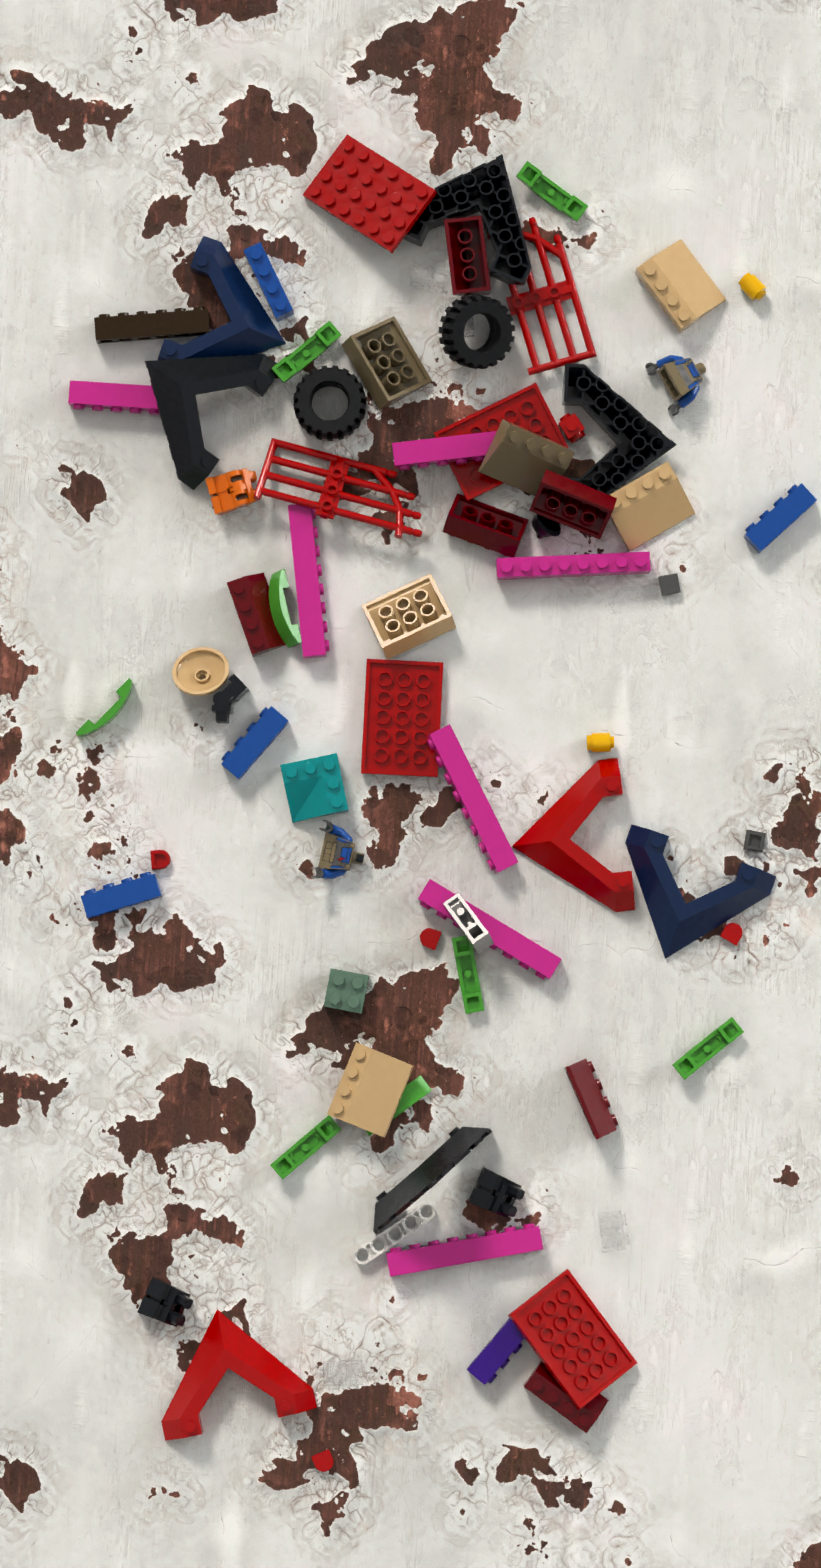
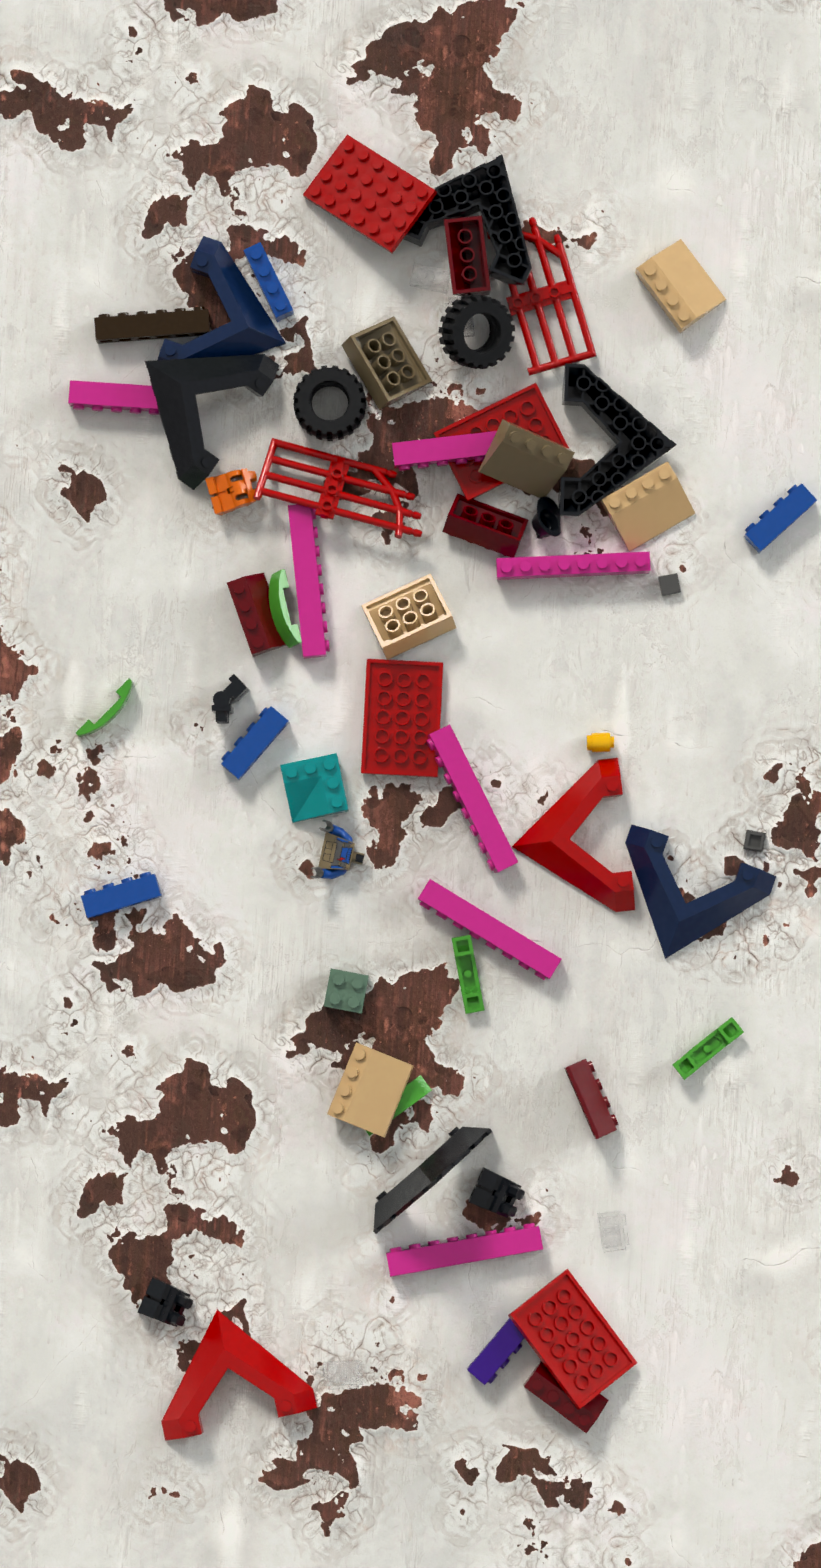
(159, 859): red tile -> none
(200, 664): tan dish -> none
(305, 1147): bright green slope -> none
(307, 352): bright green slope -> none
(323, 1461): red tile -> none
(388, 1241): white beam -> none
(430, 937): red tile -> none
(468, 923): light grey slope -> none
(551, 192): bright green slope -> none
(571, 428): red brick -> none
(573, 504): dark red slope -> none
(680, 378): torso -> none
(732, 932): red tile -> none
(752, 286): yellow brick -> none

